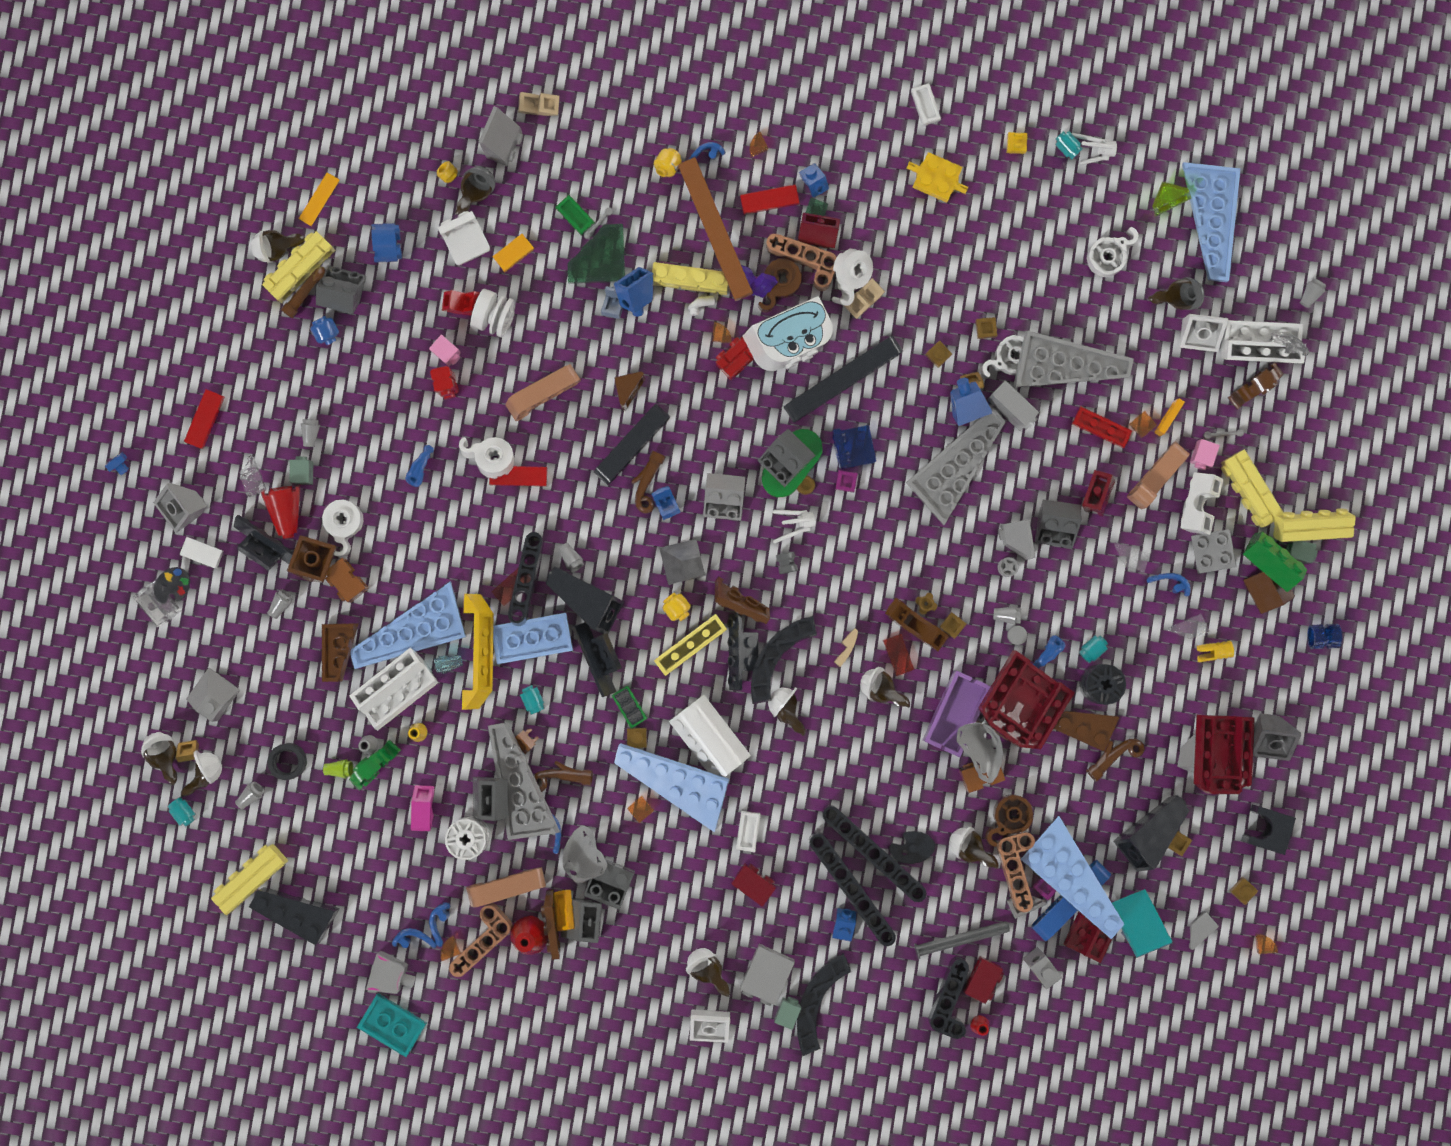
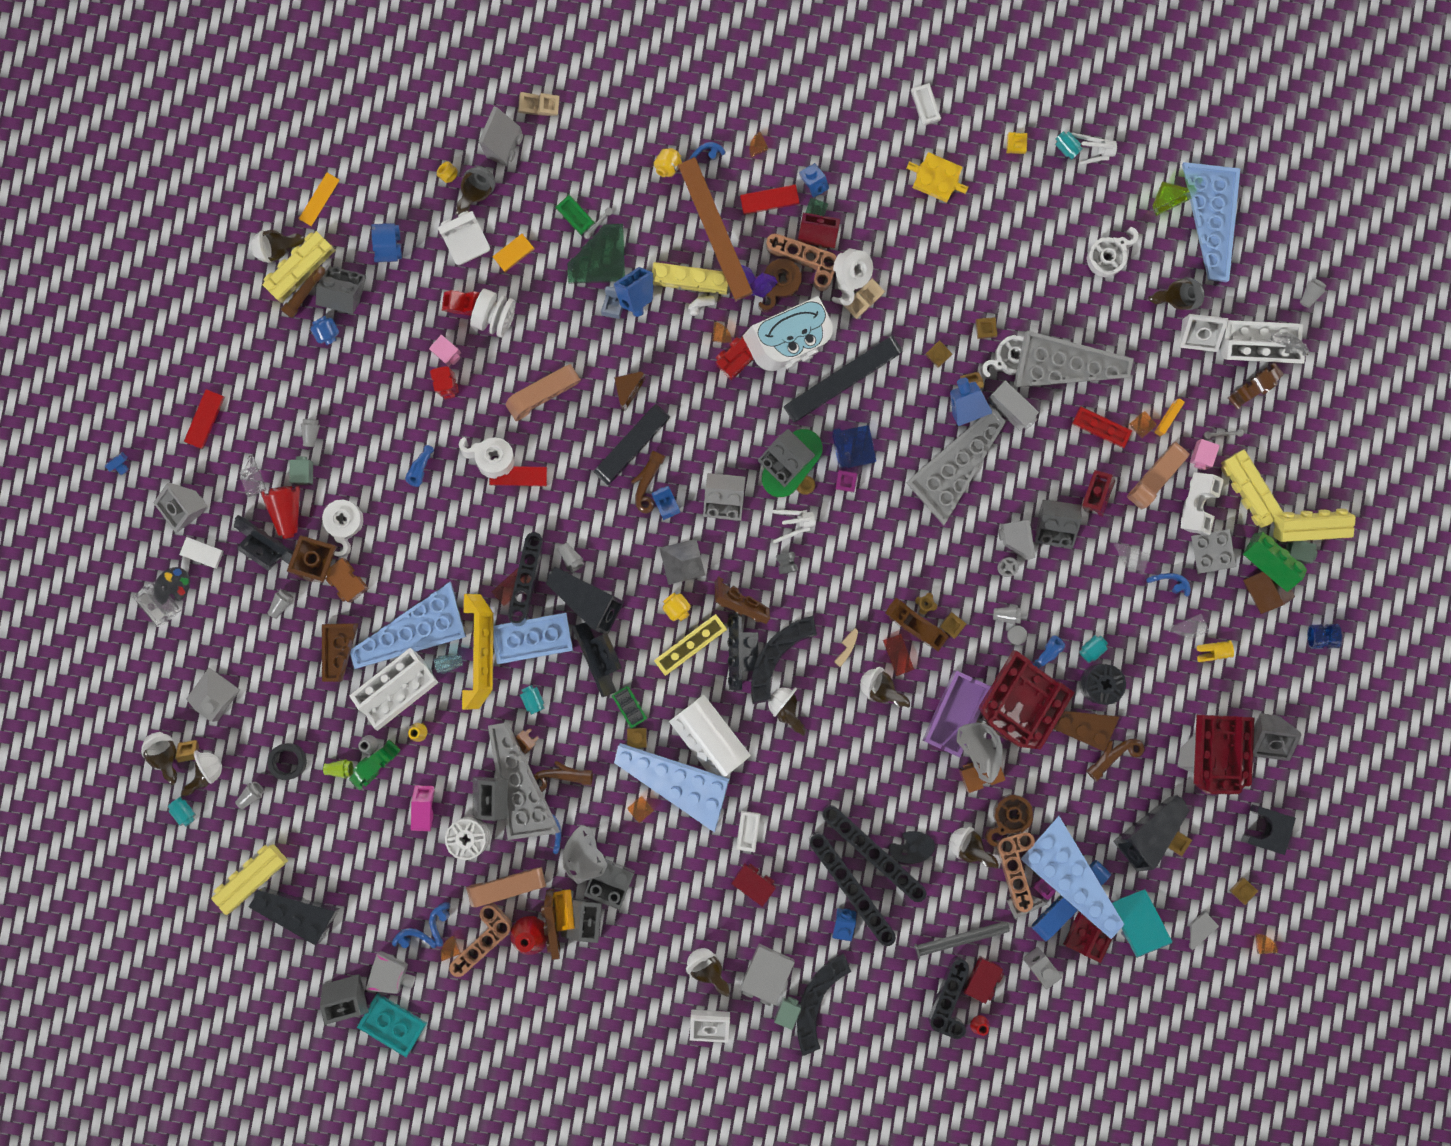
(343, 1000): none -> dark grey slope

